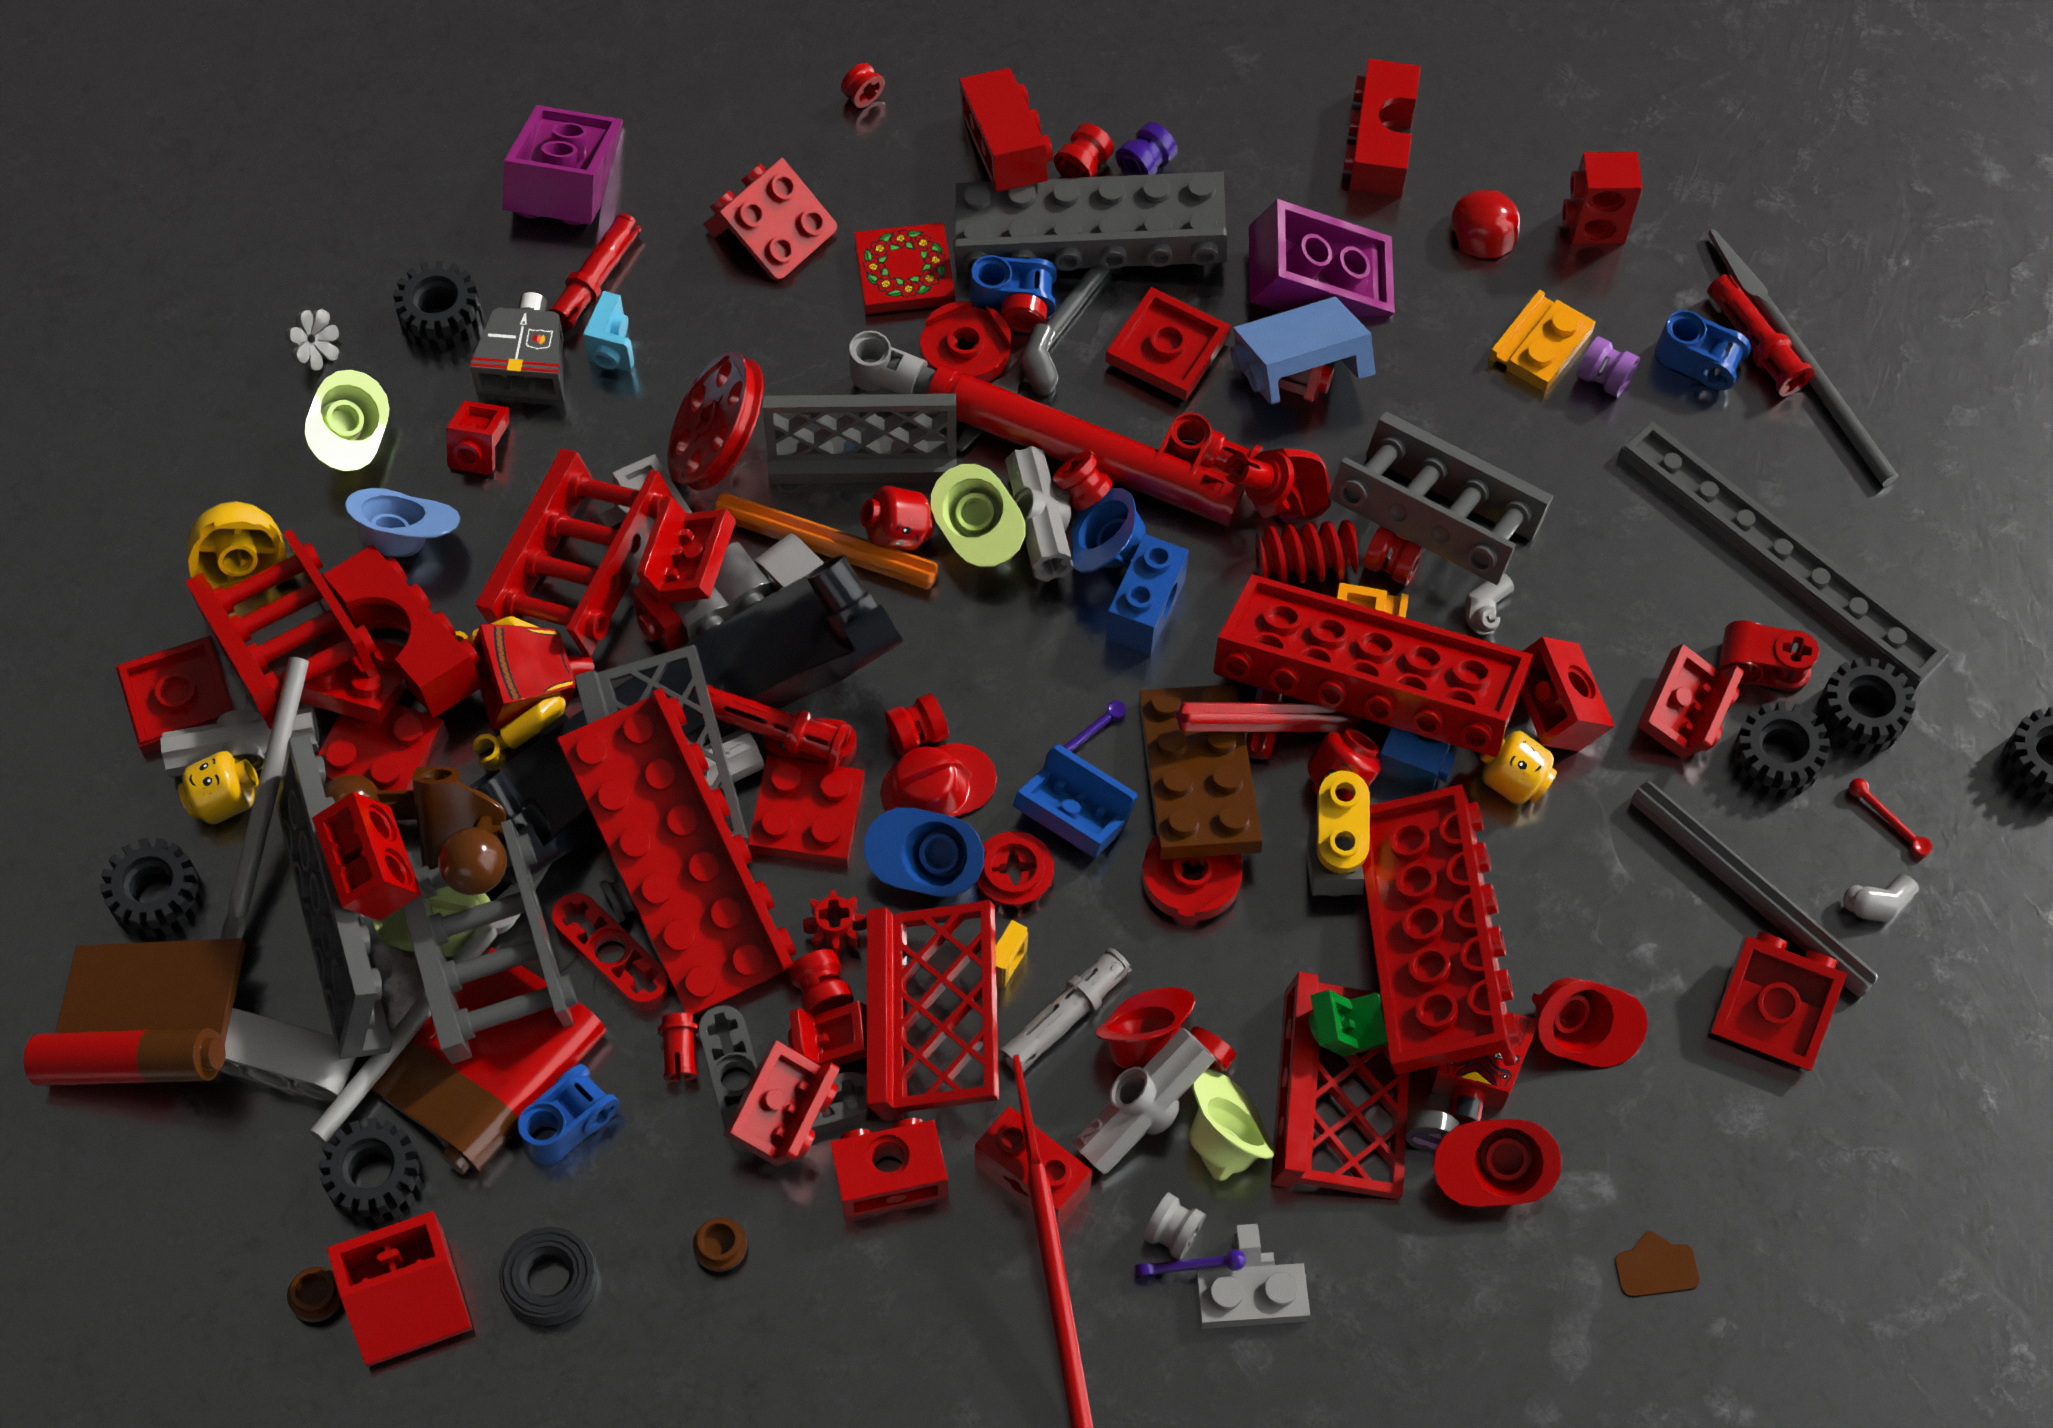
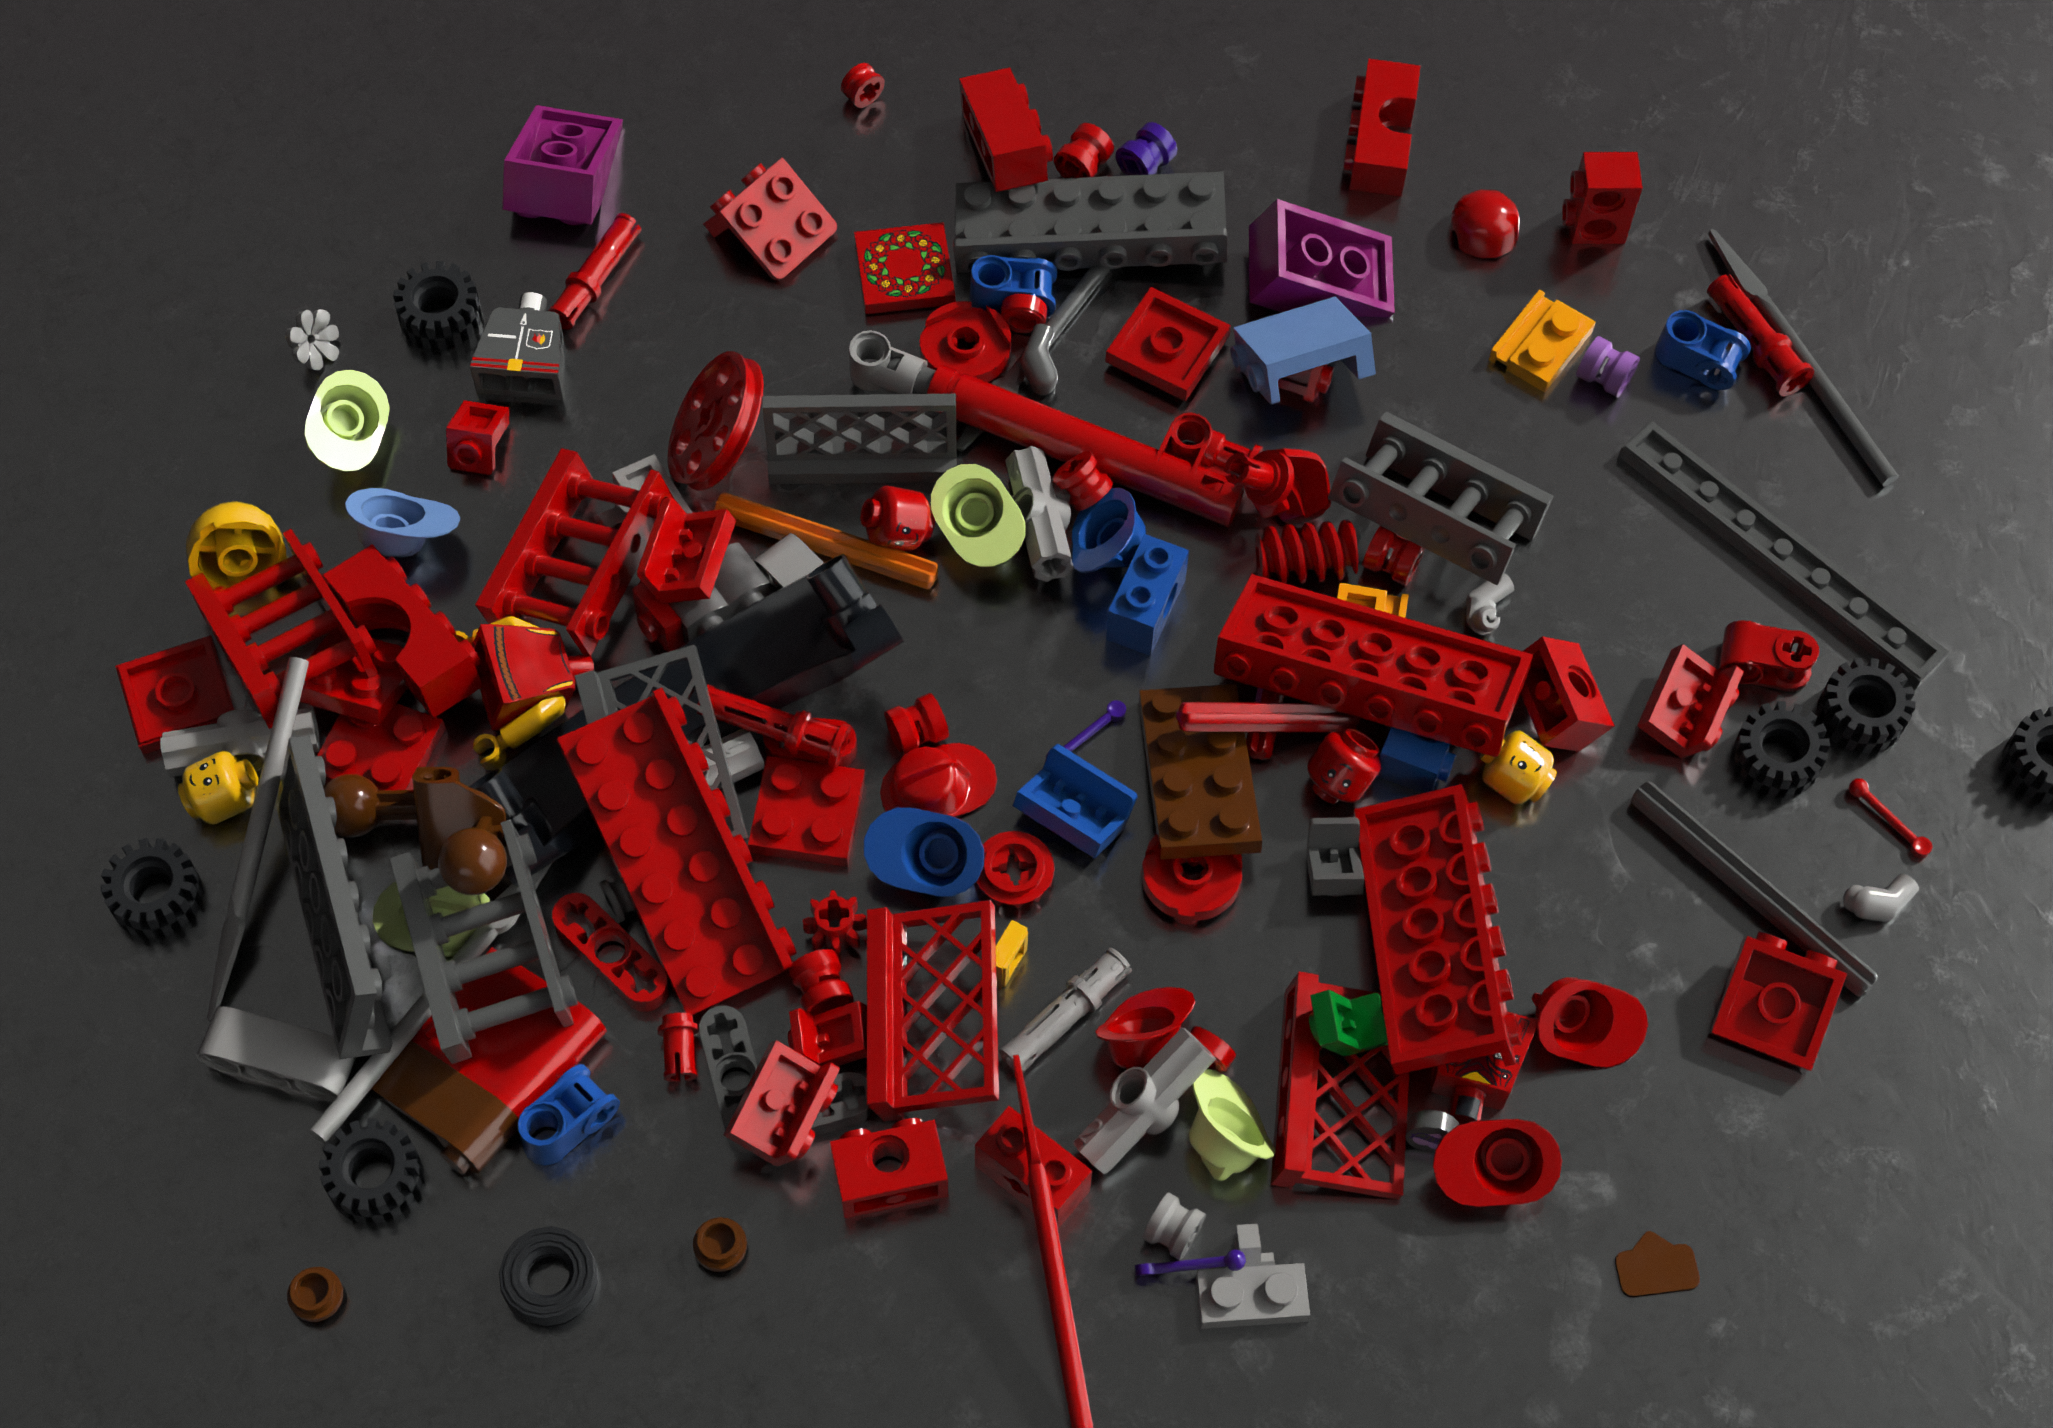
(141, 1014): reddish brown door -> none
(366, 856): red brick -> none
(399, 1288): red slope -> none
(606, 334): medium azure bracket -> none
(1343, 819): yellow plate -> none

